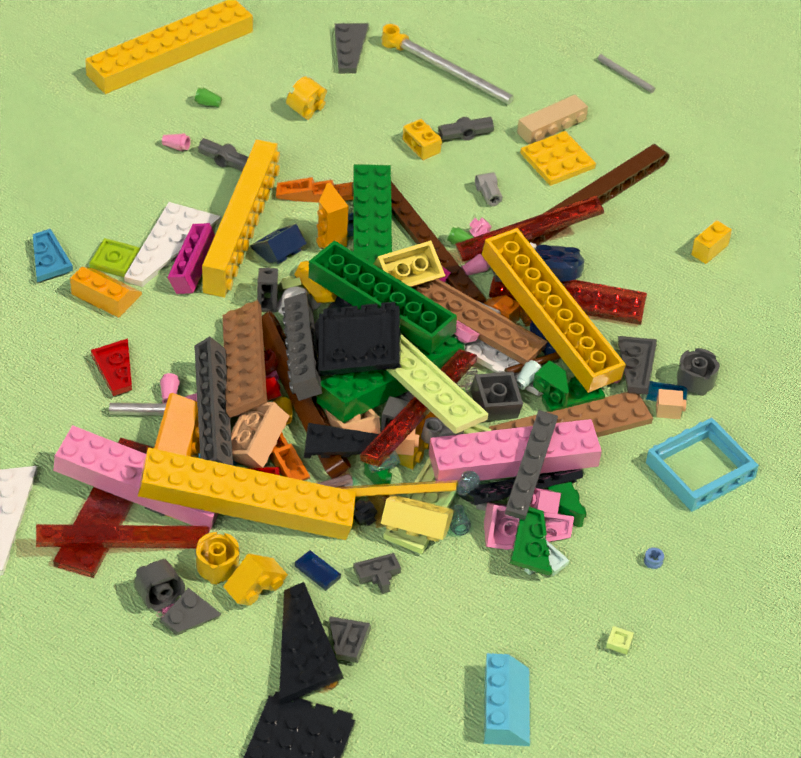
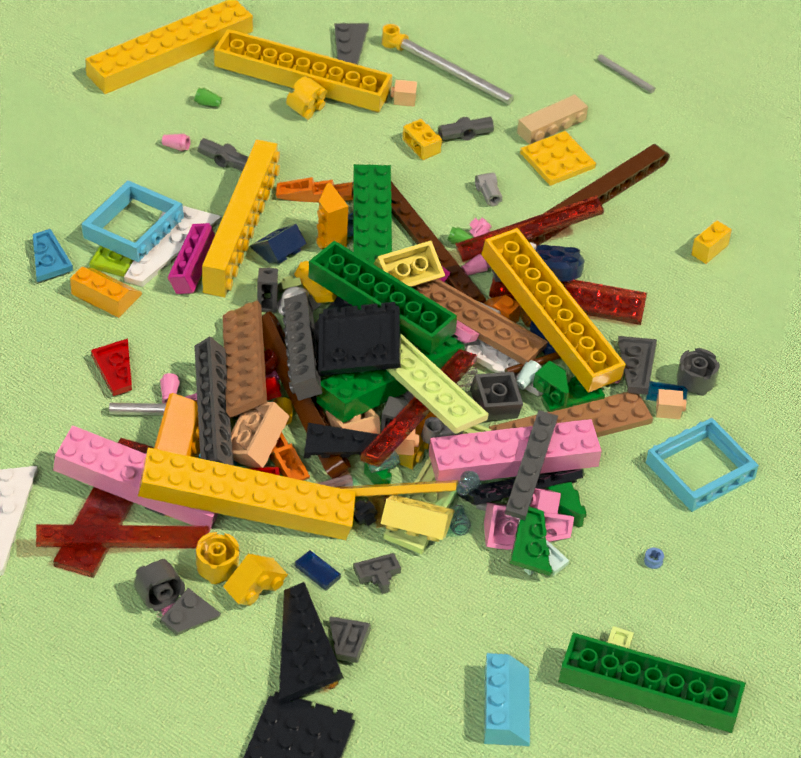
(94, 224): none -> medium azure window
(288, 64): none -> yellow brick
(404, 93): none -> light nougat brick
(652, 682): none -> green brick

